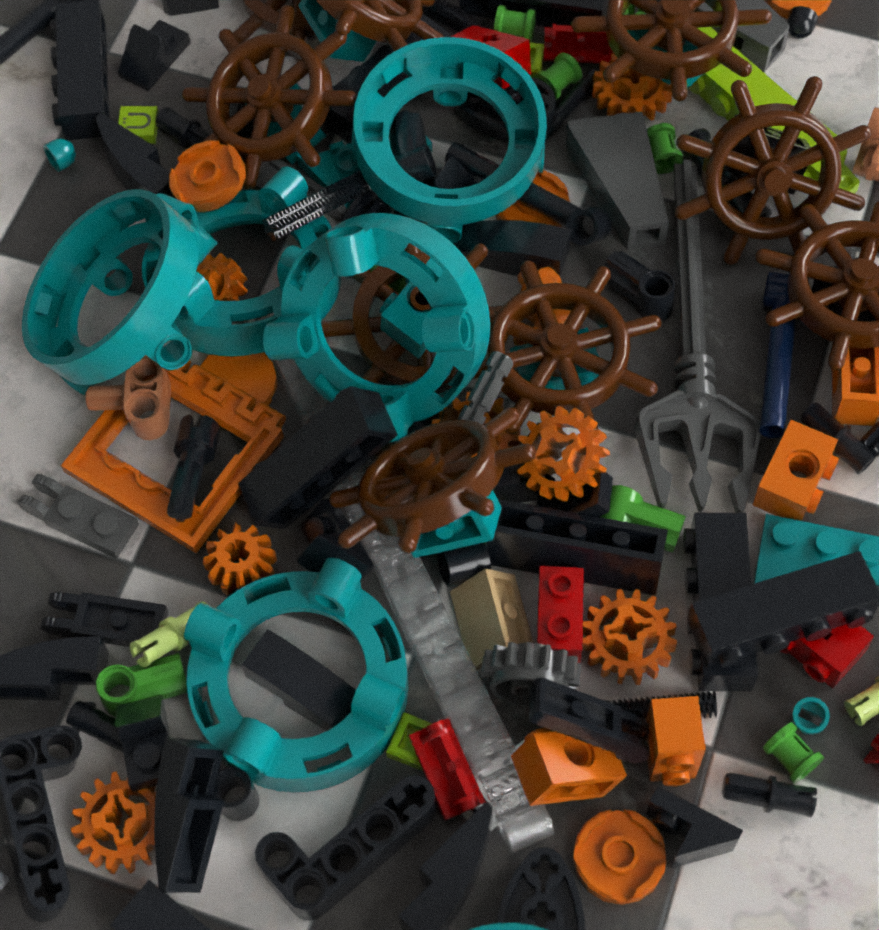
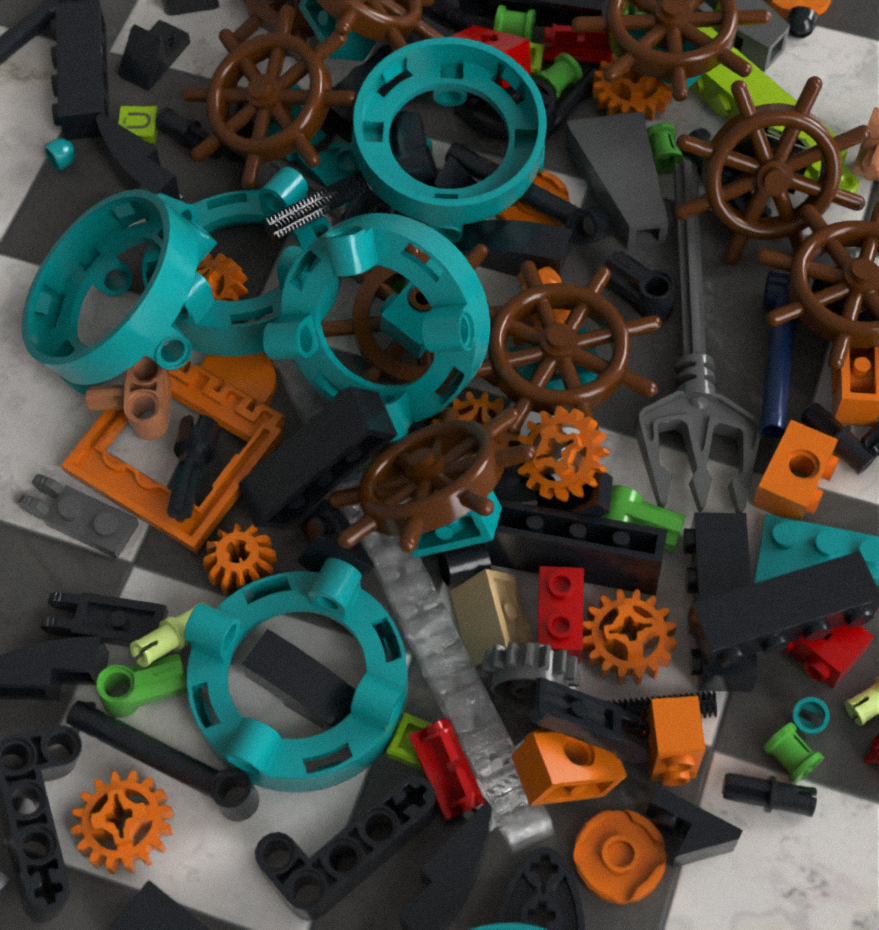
(142, 731): black slope -> none
(185, 813): black slope -> none
(208, 175): orange tile -> none
(487, 387): dark grey axle -> none

